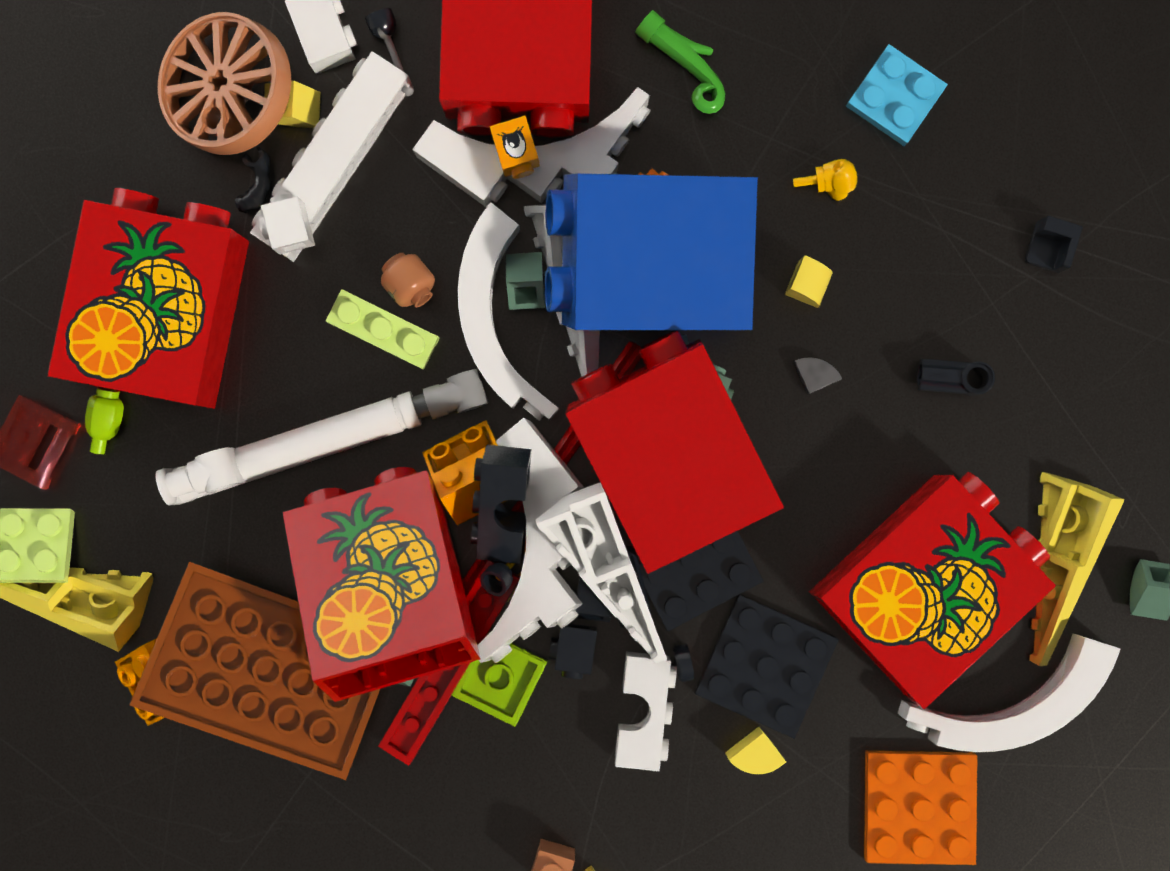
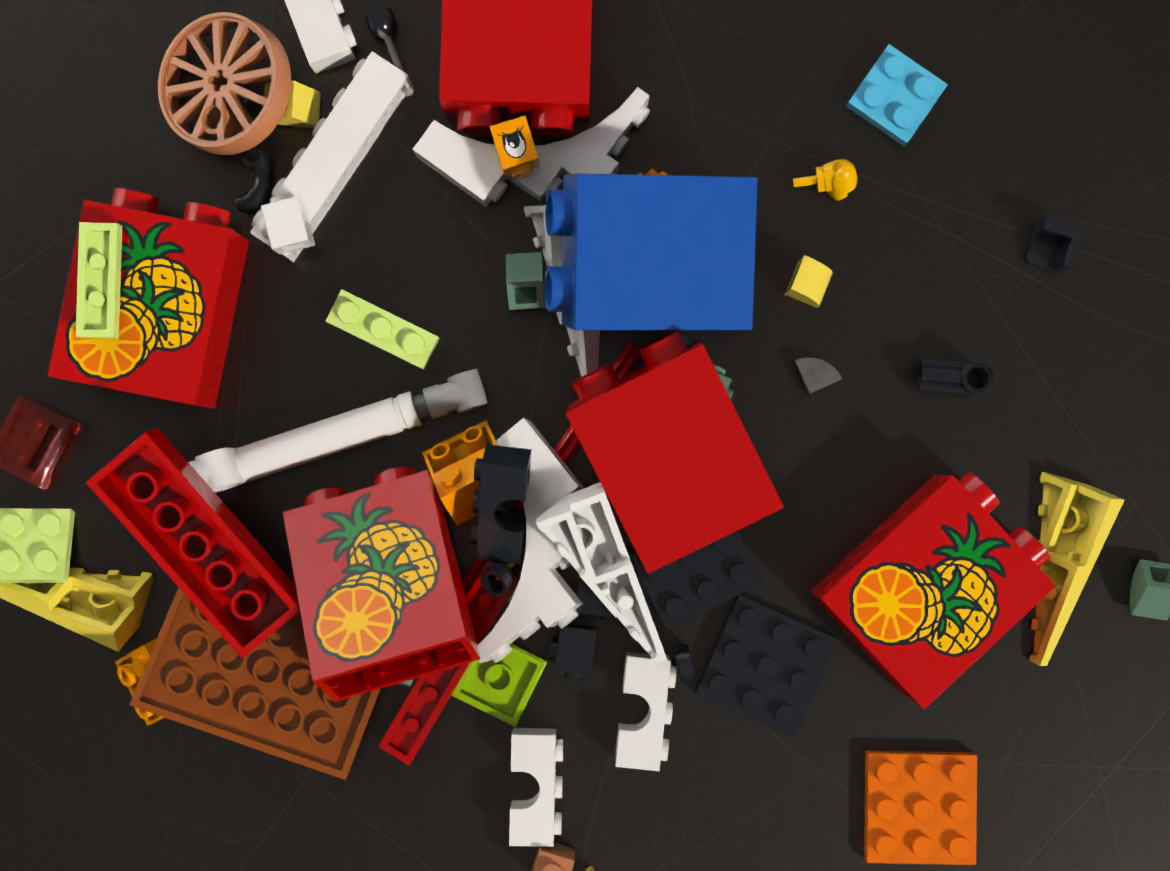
(98, 280): none -> yellowish green plate
(103, 417): lime plant -> none
(197, 541): none -> red brick
(407, 280): nougat head -> none
(475, 290): white arch -> none
(535, 820): none -> white arch
(685, 53): bright green plant -> none
(755, 754): light yellow brick -> none
(1038, 716): white arch -> none

